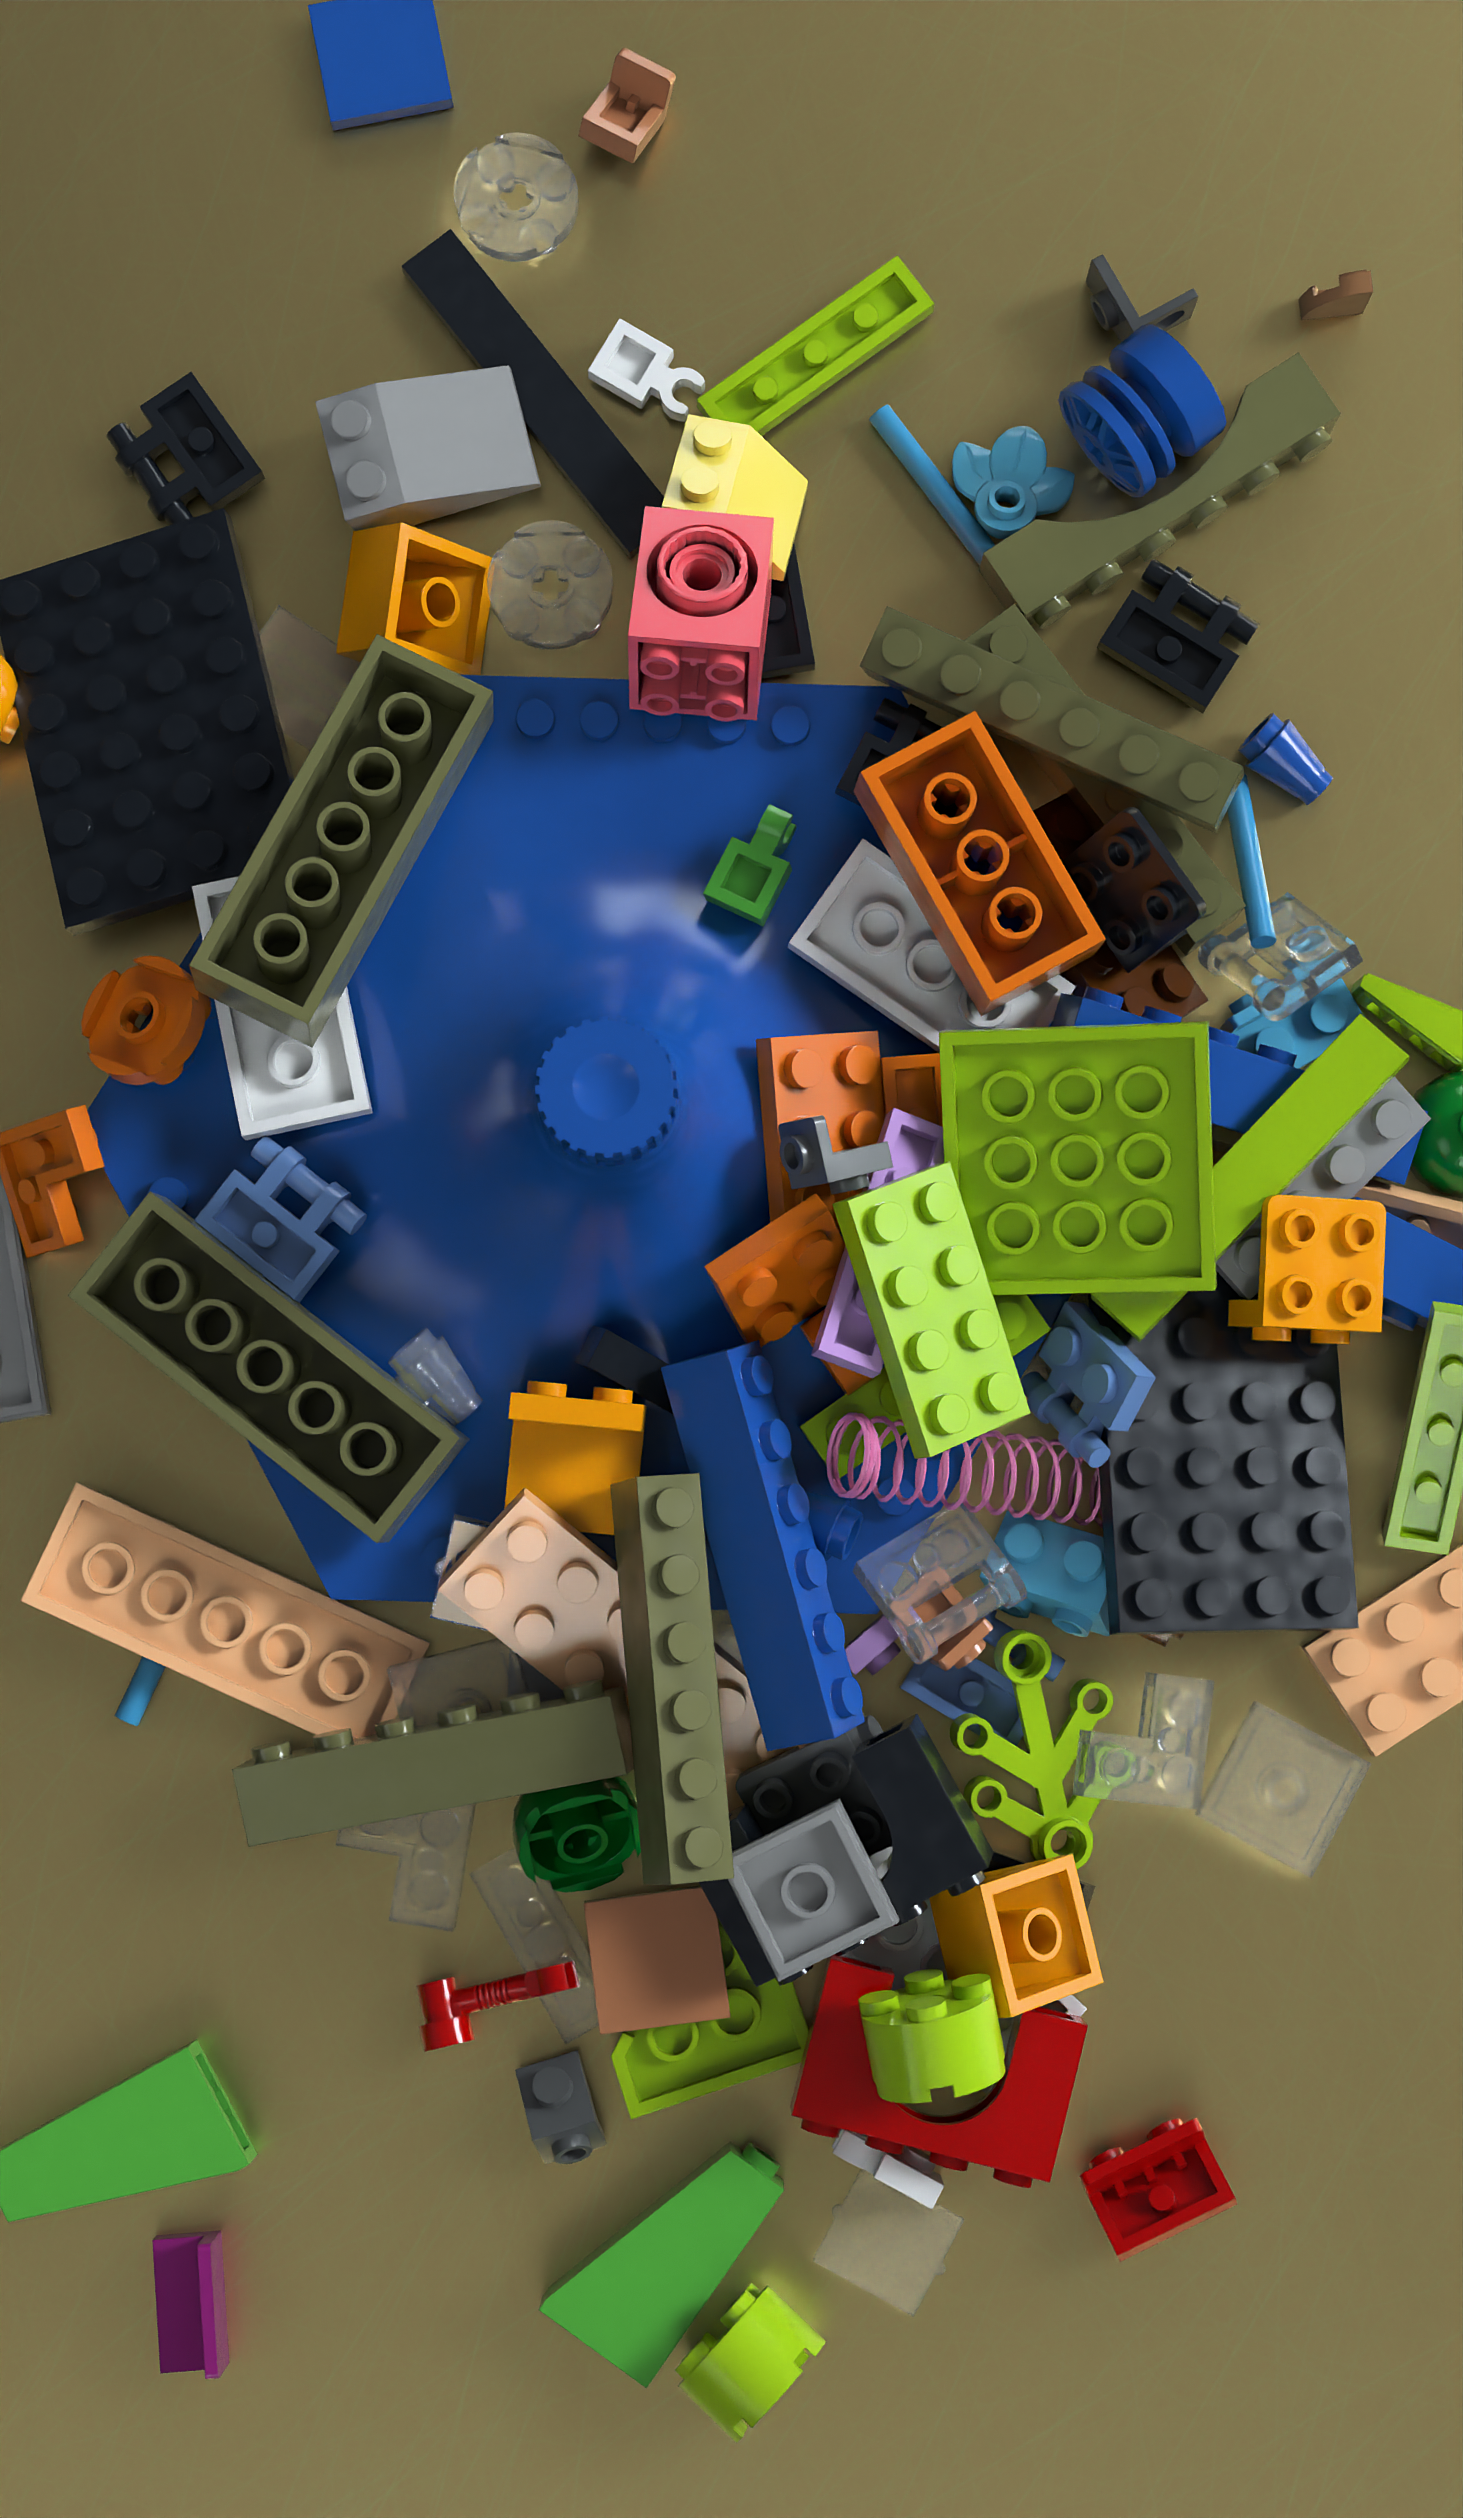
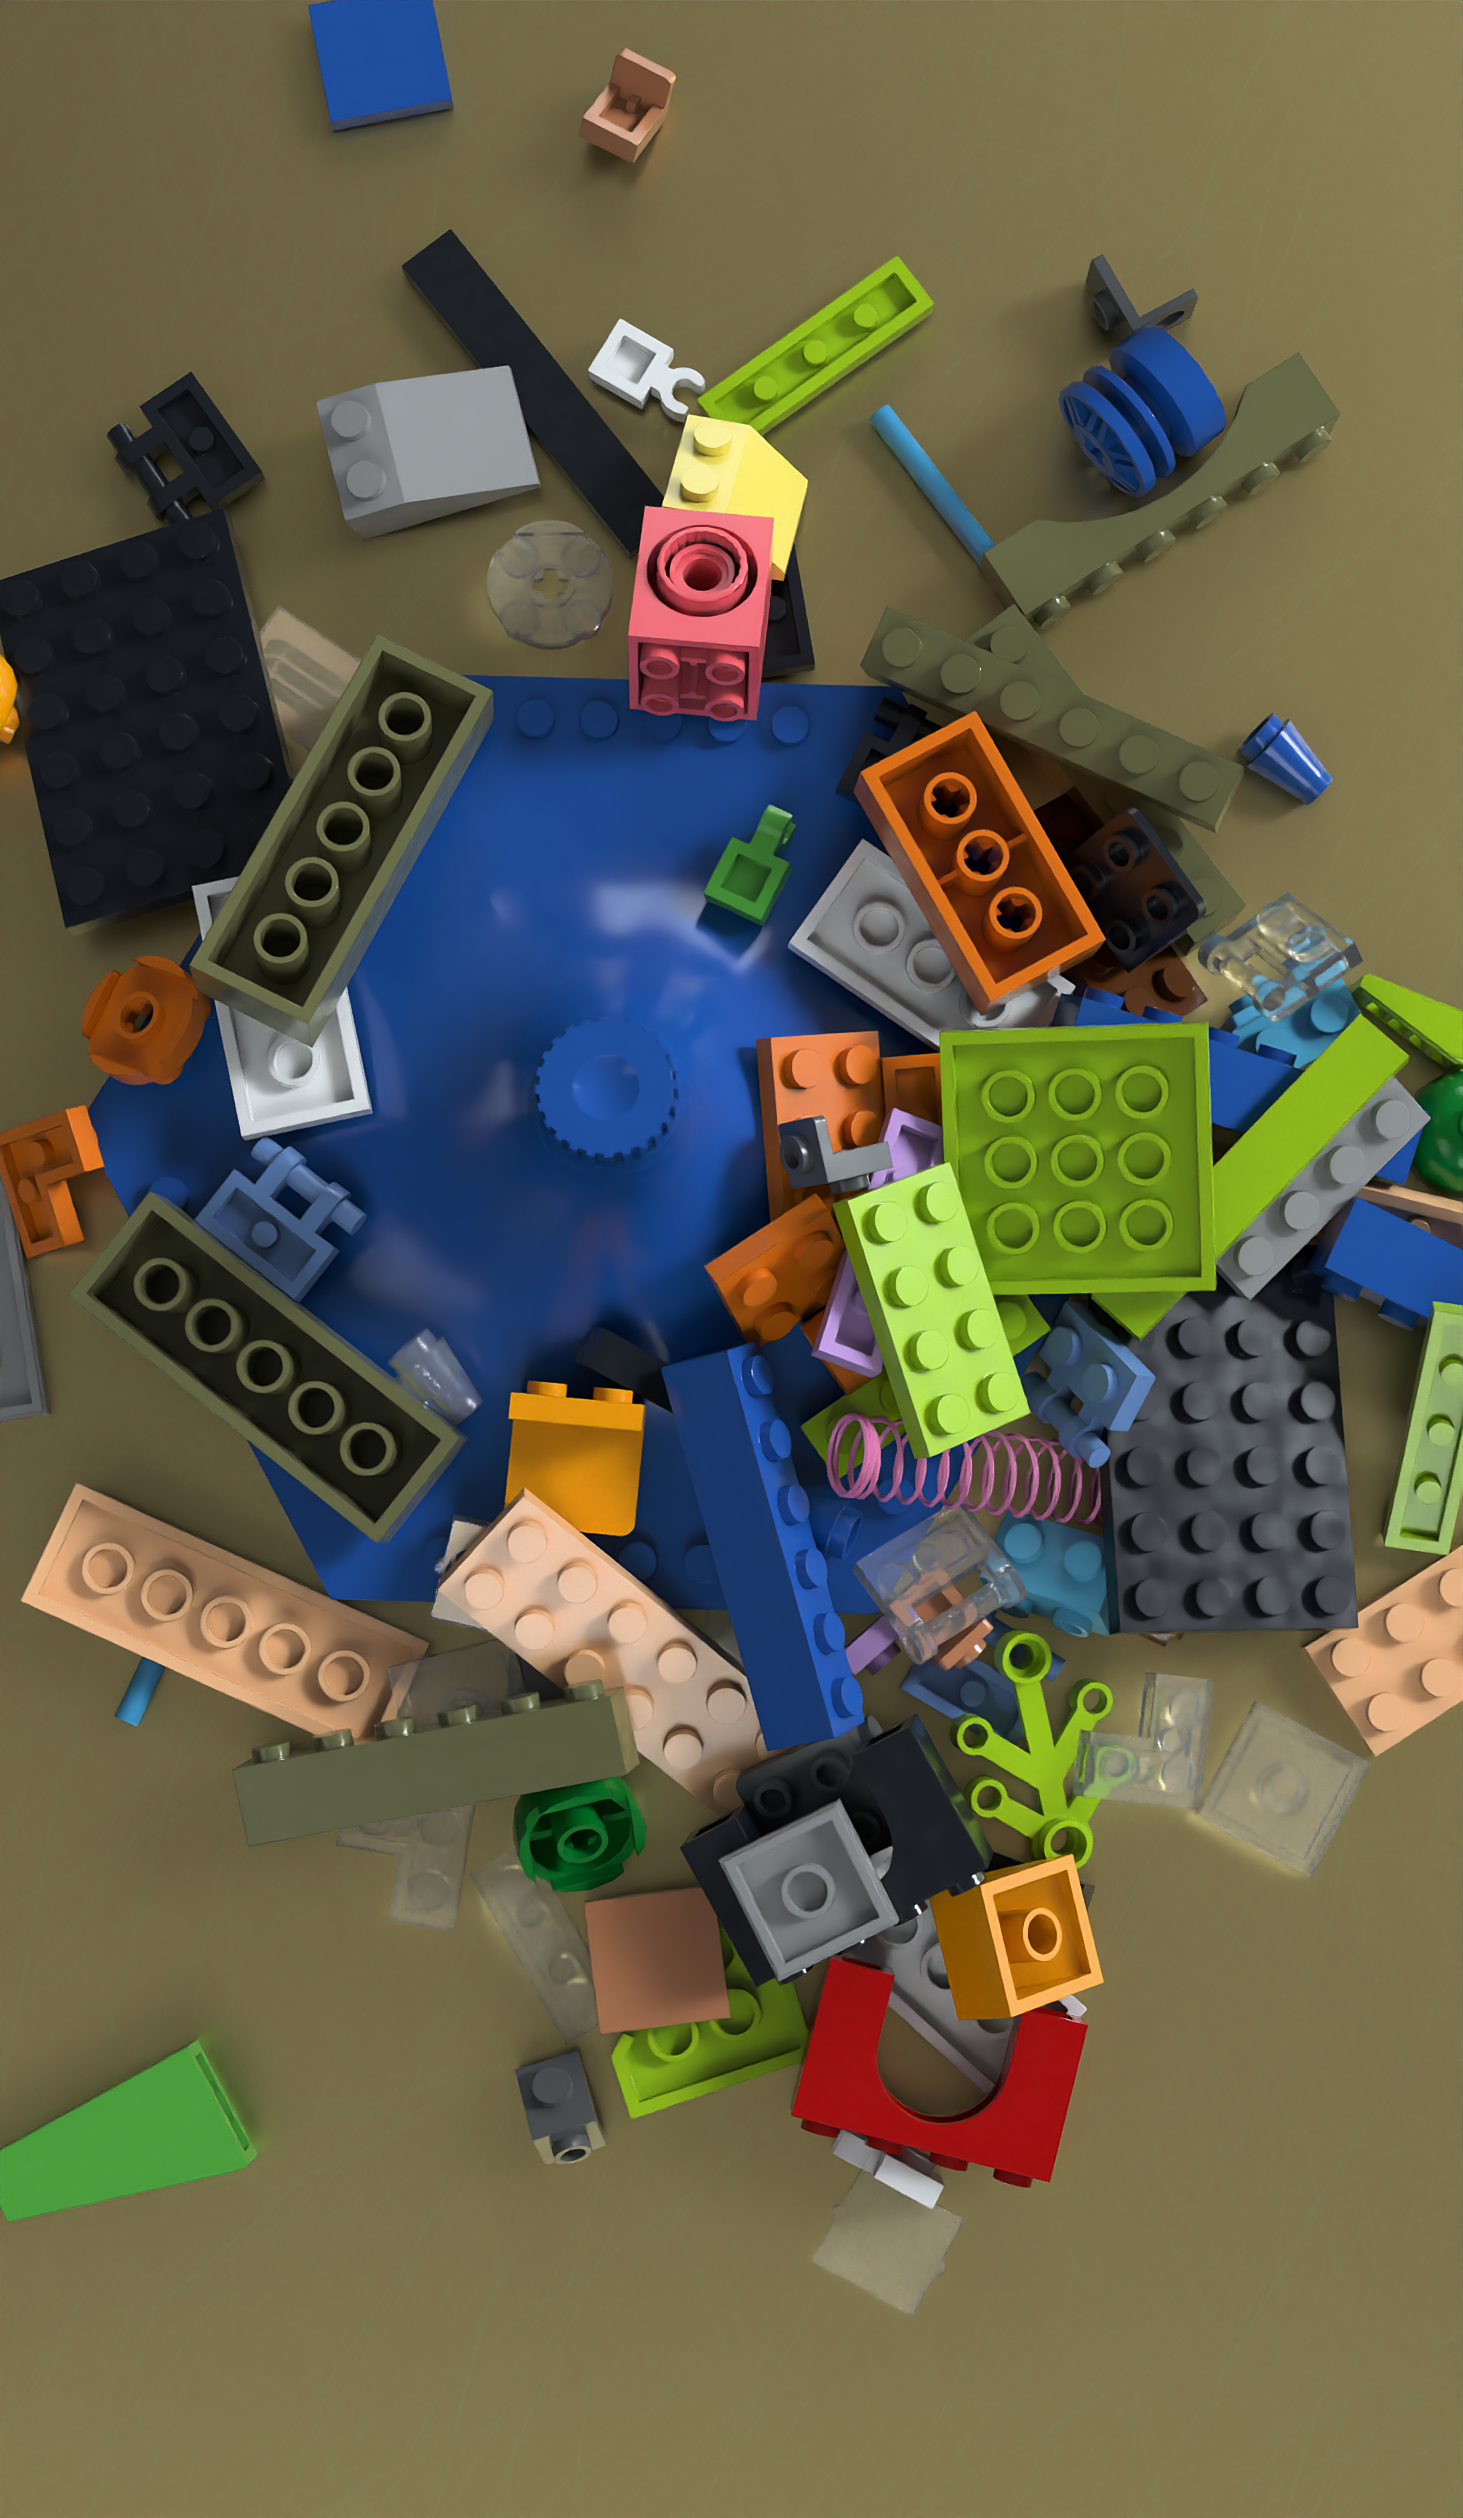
(191, 2303): magenta panel -> none
(416, 595): light orange slope -> none
(448, 2008): red brick -> none
(497, 168): clear plate -> none
(661, 2268): bright green slope -> none
(671, 1680): olive brick -> none
(749, 2362): lime brick -> none
(933, 2036): lime brick -> none
(1011, 474): medium azure plate -> none
(1156, 2187): red bracket -> none
(1167, 648): black plate -> none
(1250, 868): dark azure bar -> none
(1317, 1270): light orange bracket -> none
(1346, 299): medium nougat tile -> none

